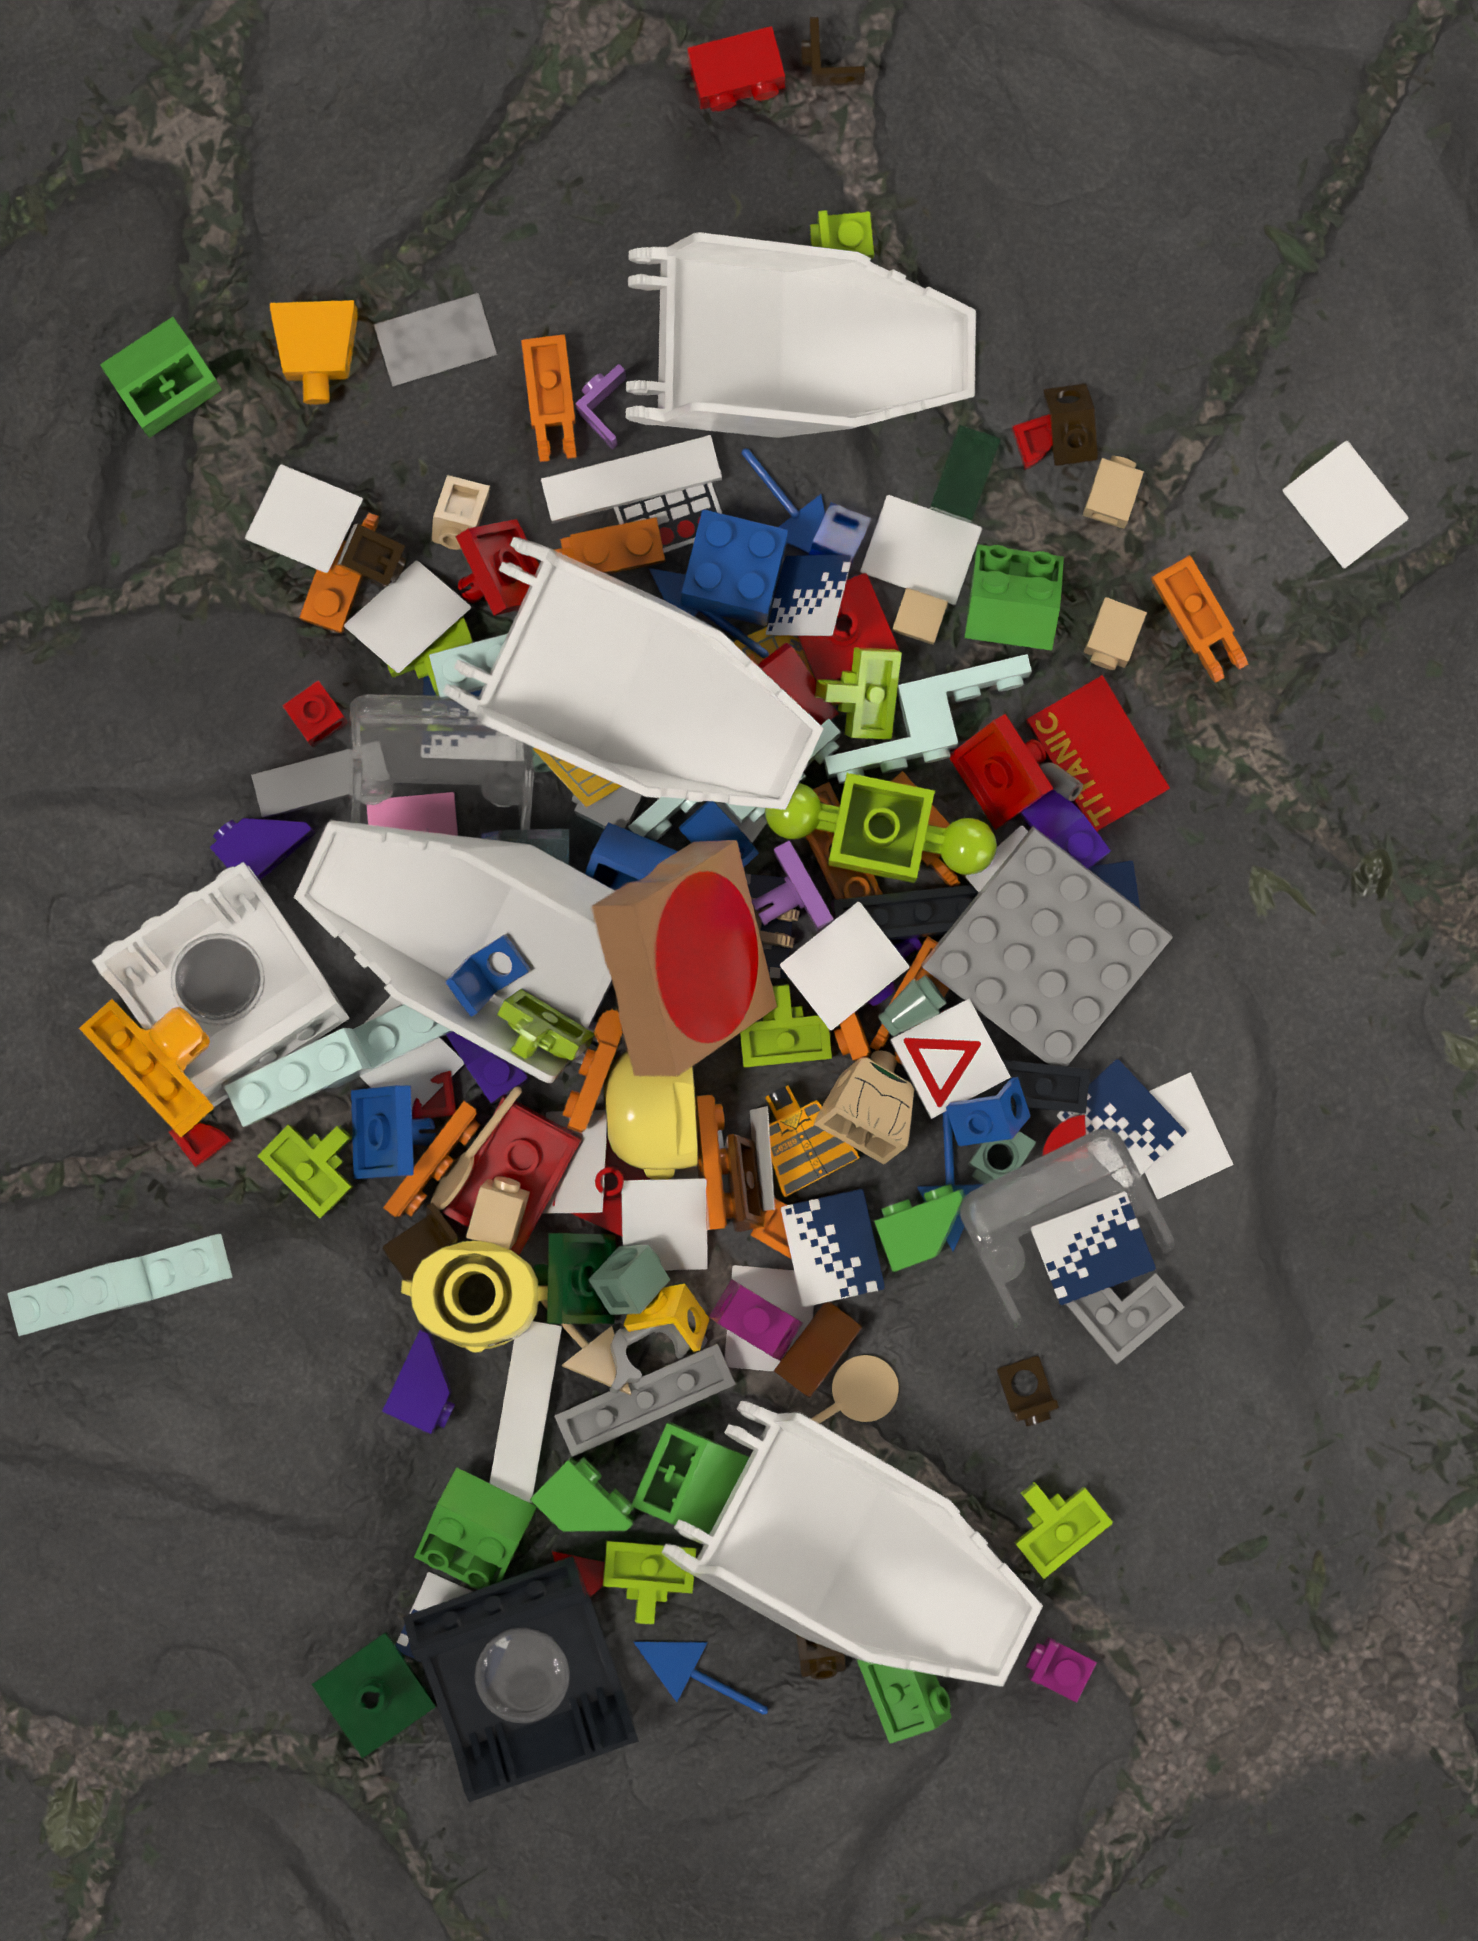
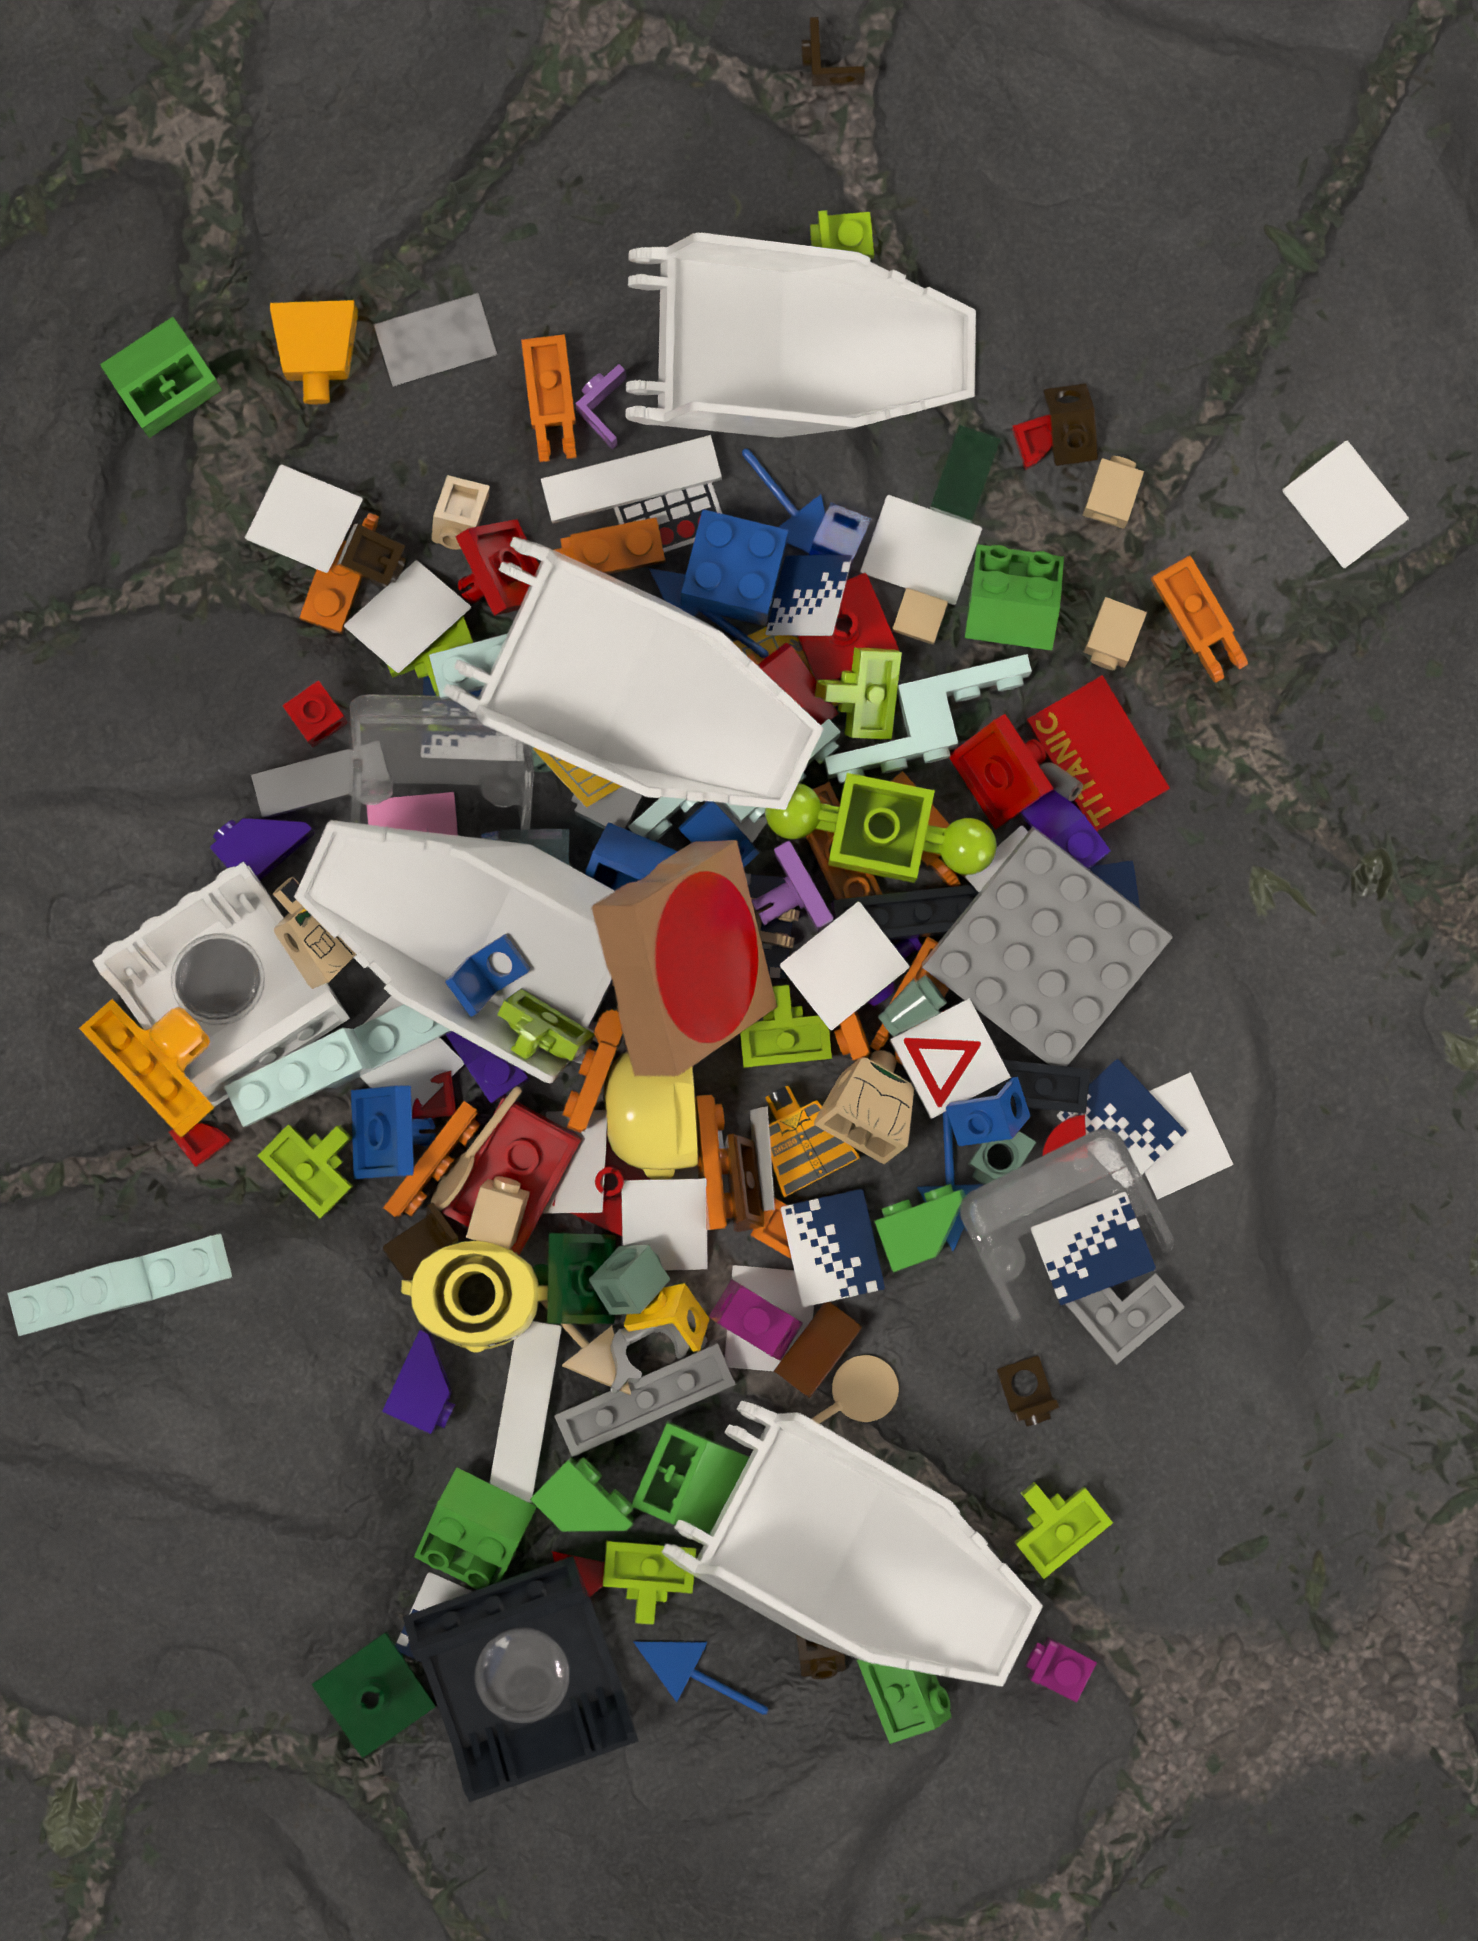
(307, 942): none -> tan torso
(736, 69): red brick -> none

